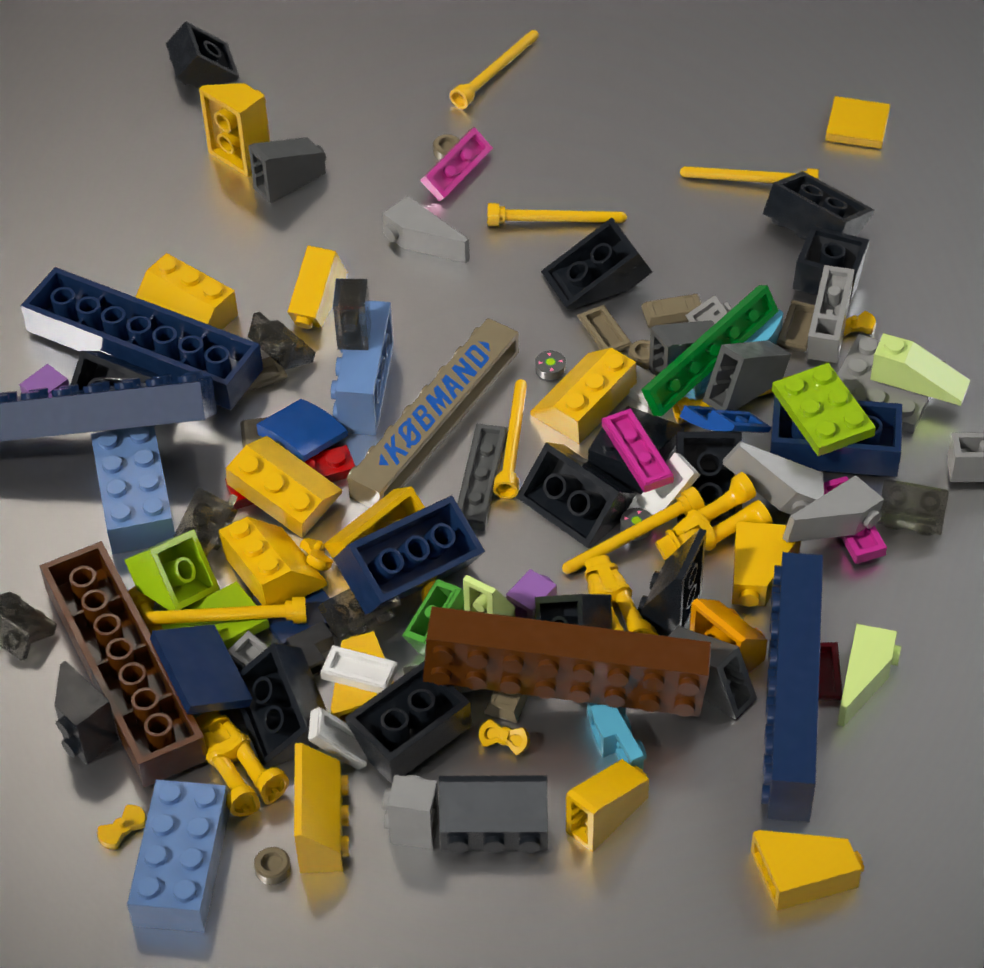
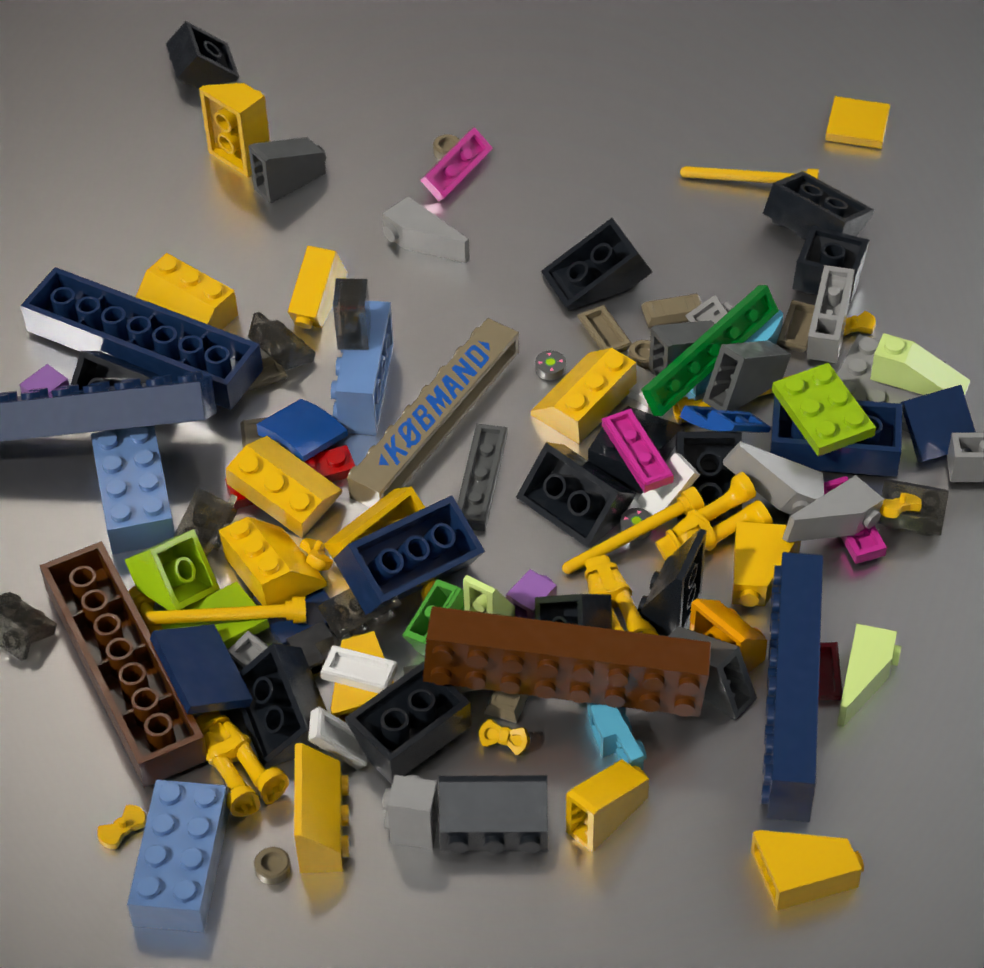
(83, 716): black slope -> none
(464, 94): yellow piece -> none
(498, 215): yellow piece -> none
(506, 482): yellow piece -> none
(895, 507): none -> yellow piece
(934, 419): none -> dark blue tile

